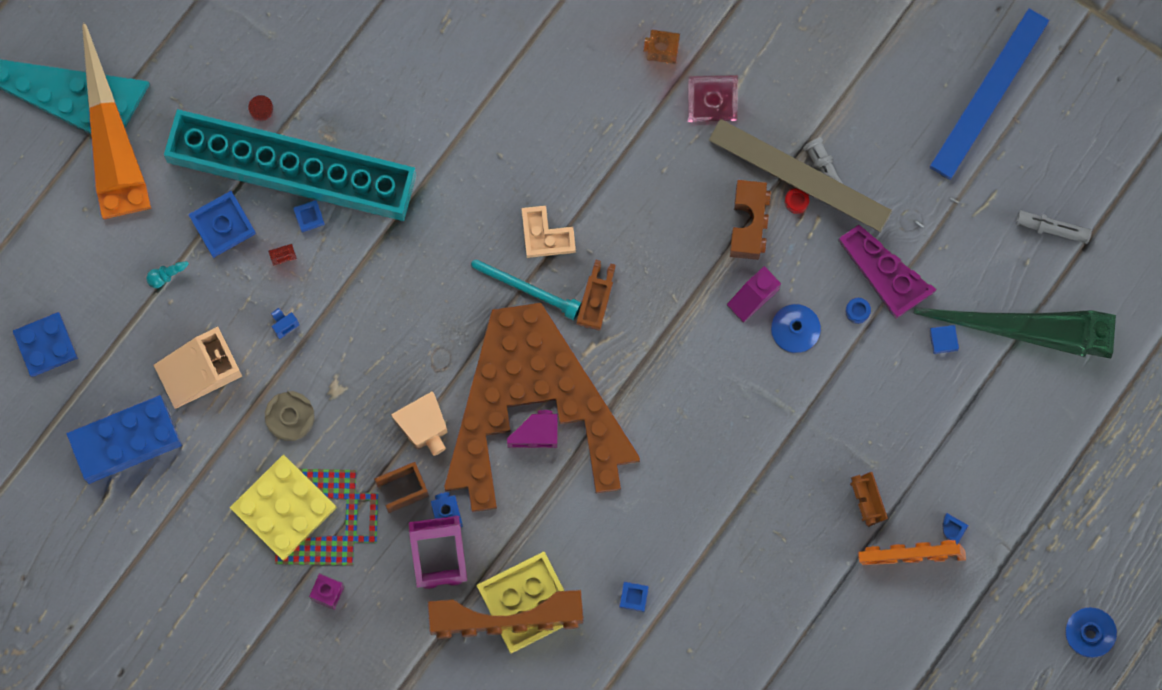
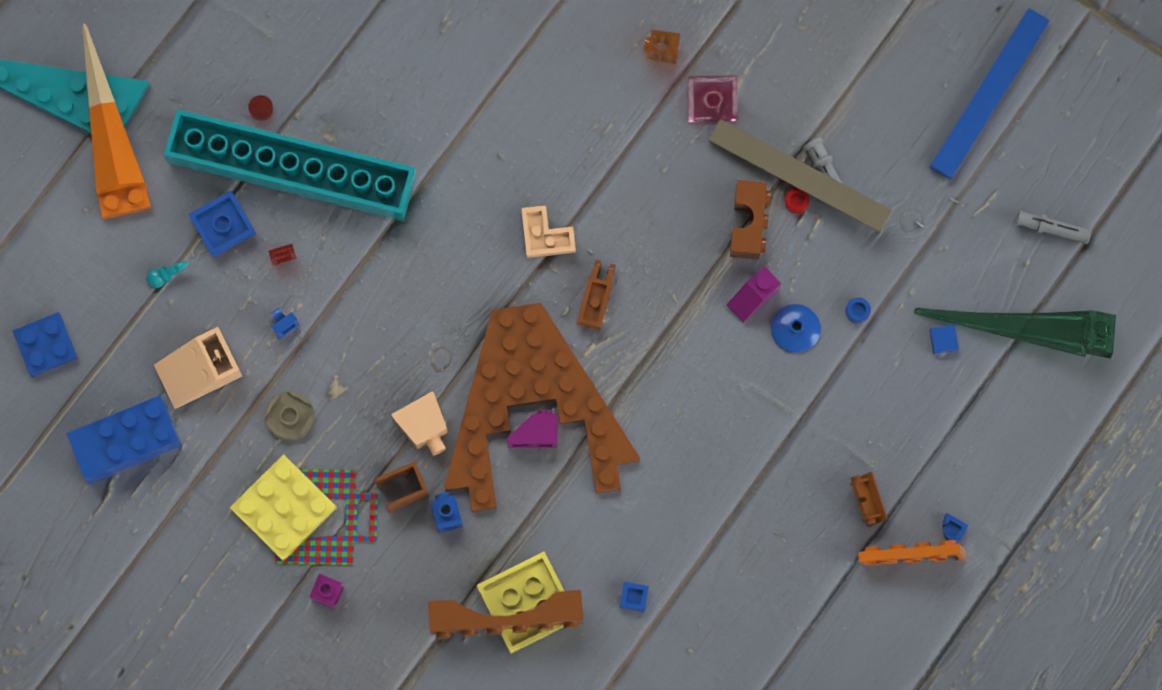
(309, 216): blue tile -> none
(434, 529): magenta window -> none
(569, 307): teal piece -> none
(890, 278): magenta wing -> none
(1091, 620): blue dish -> none

